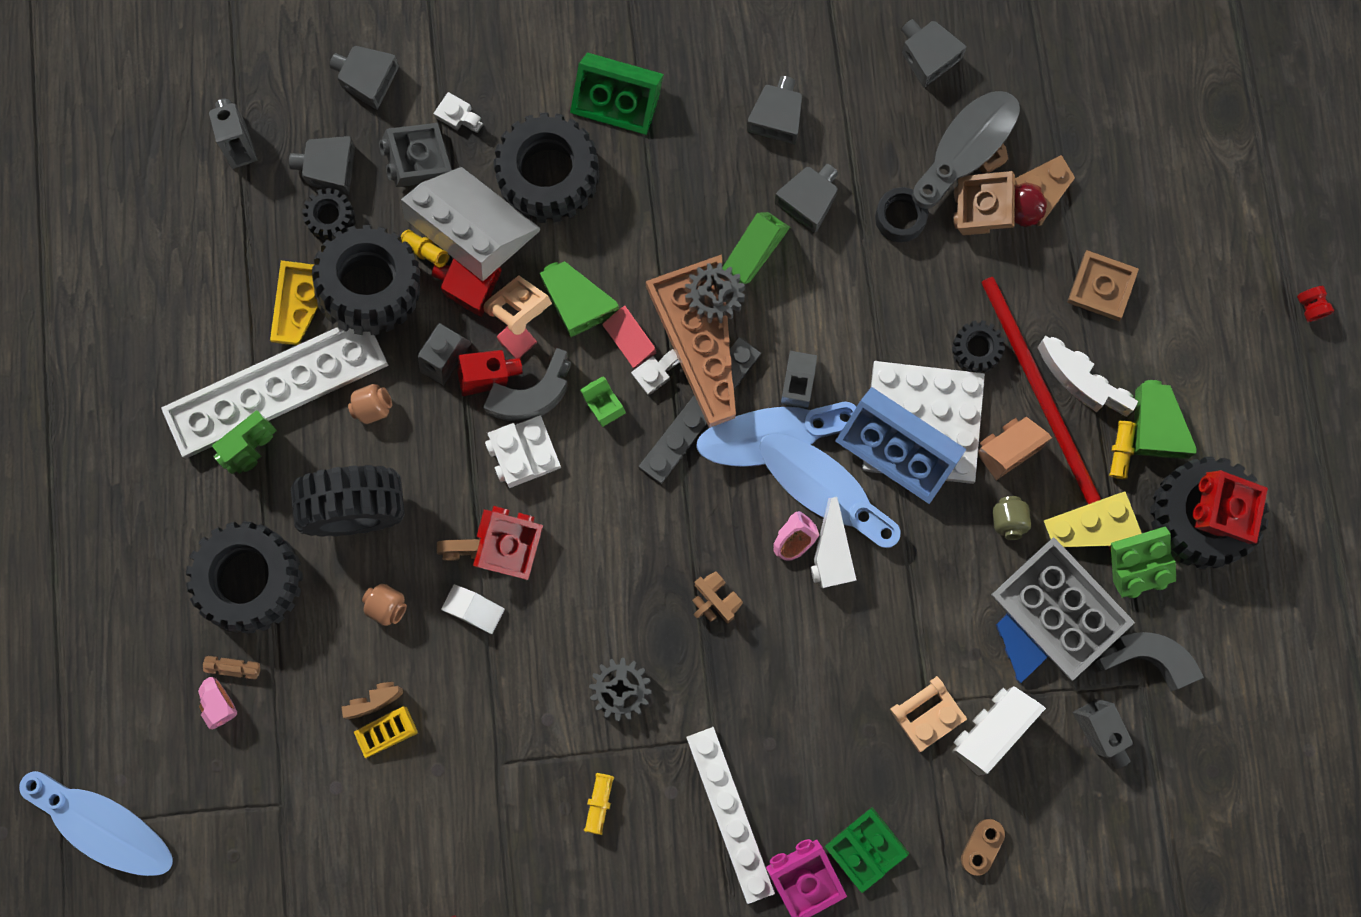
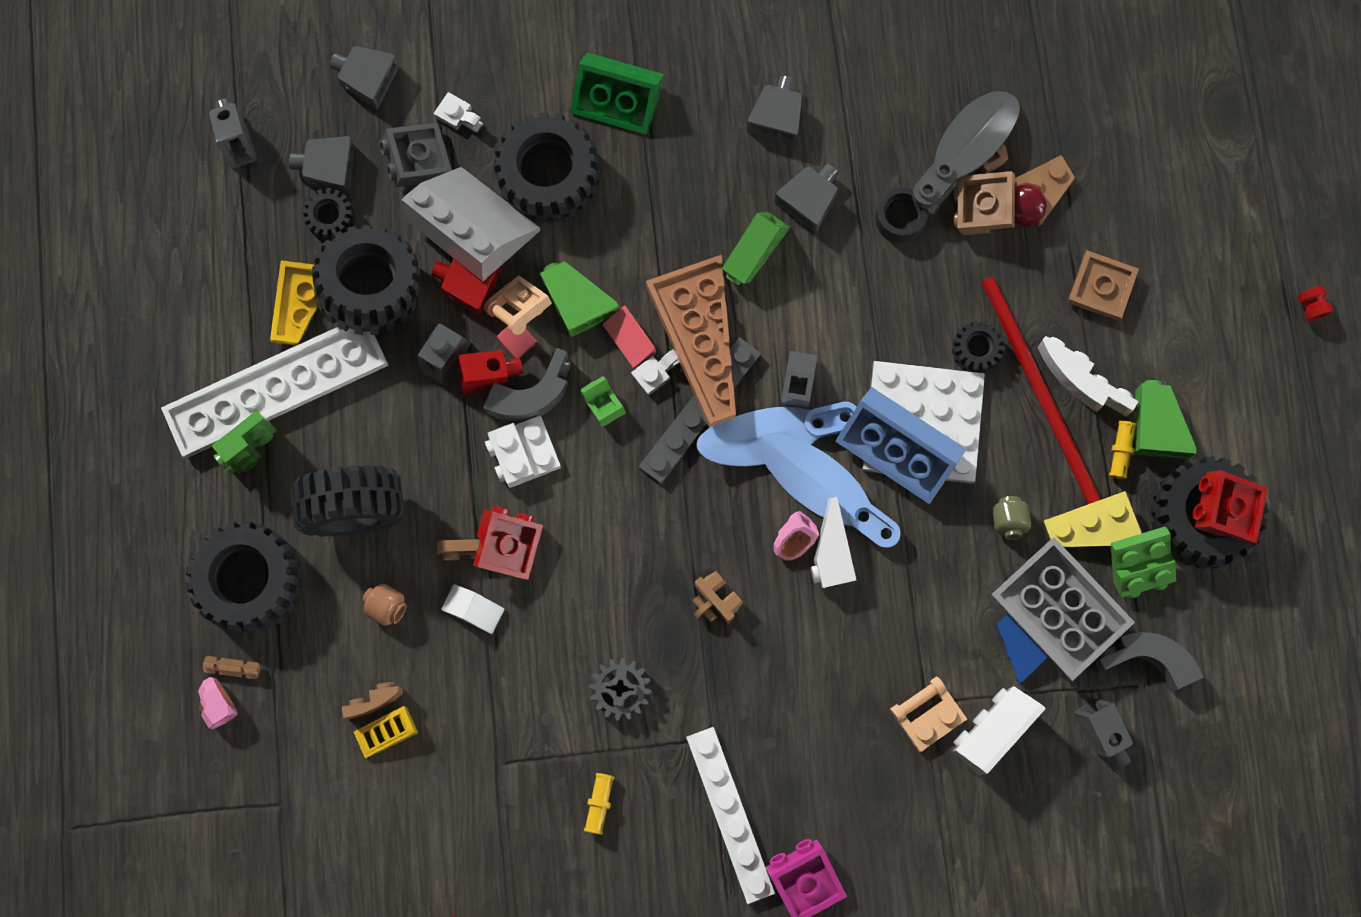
(99, 827): light blue plant -> none
(370, 404): nougat head -> none
(425, 248): yellow pin -> none
(704, 296): dark grey gear -> none
(866, 850): green slope -> none
(930, 50): dark grey torso -> none
(981, 846): medium nougat plate -> none
(1013, 446): nougat slope -> none

